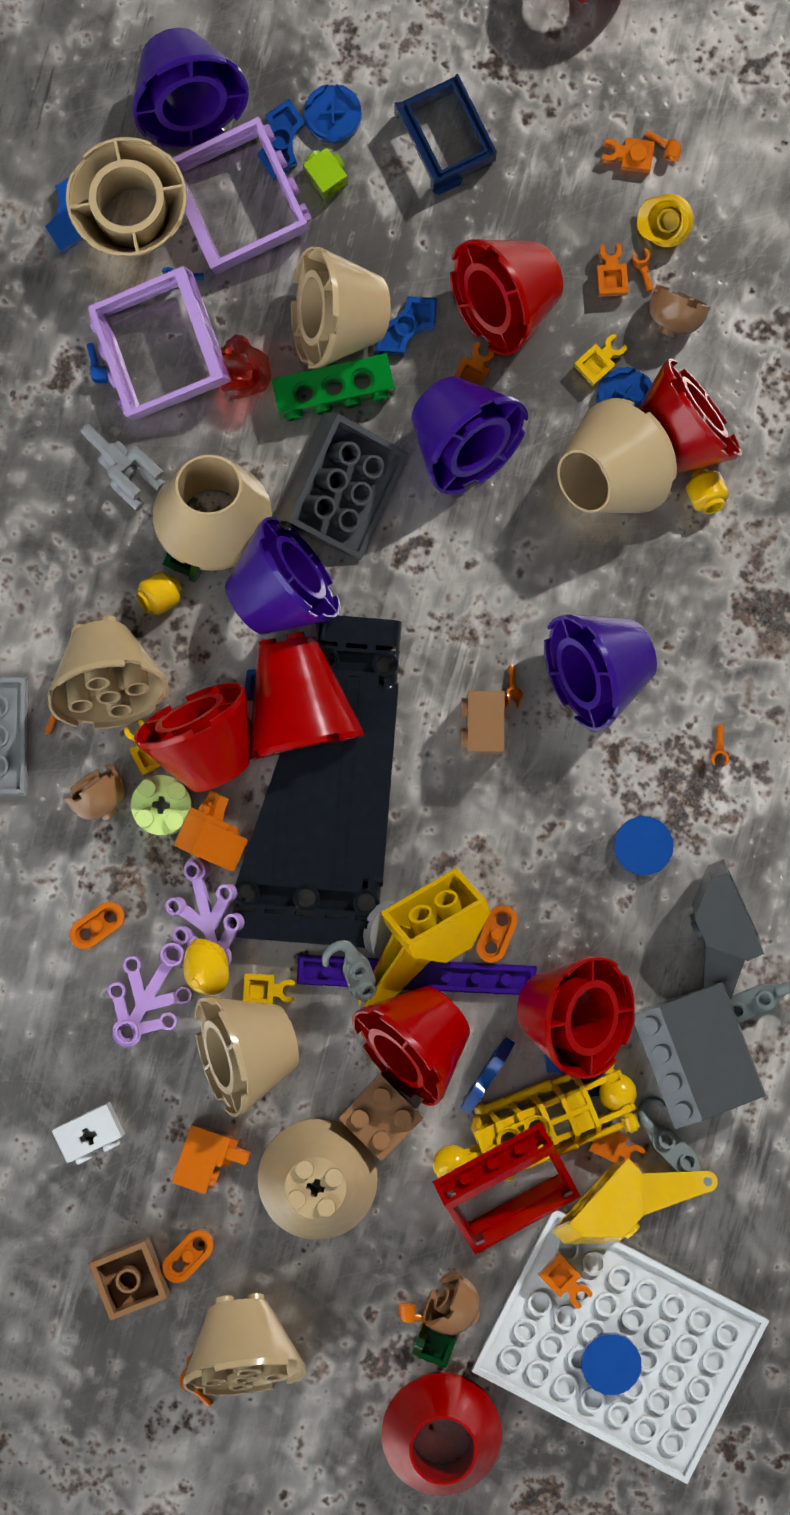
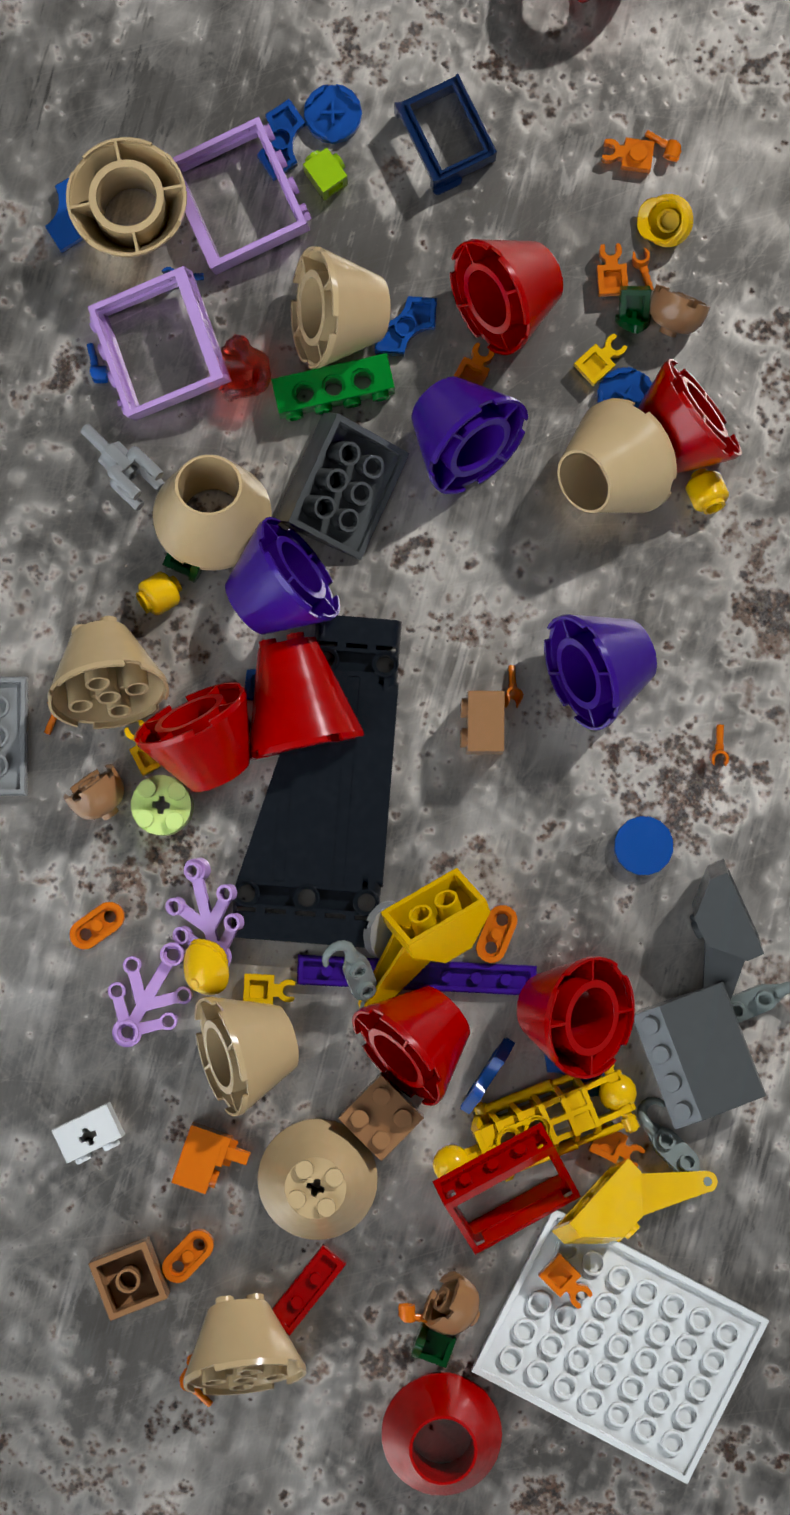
(186, 89): dark purple cone -> none
(209, 837): orange hinge -> none
(307, 1288): none -> red tile
(611, 1363): blue tile -> none
(634, 308): none -> dark green tile

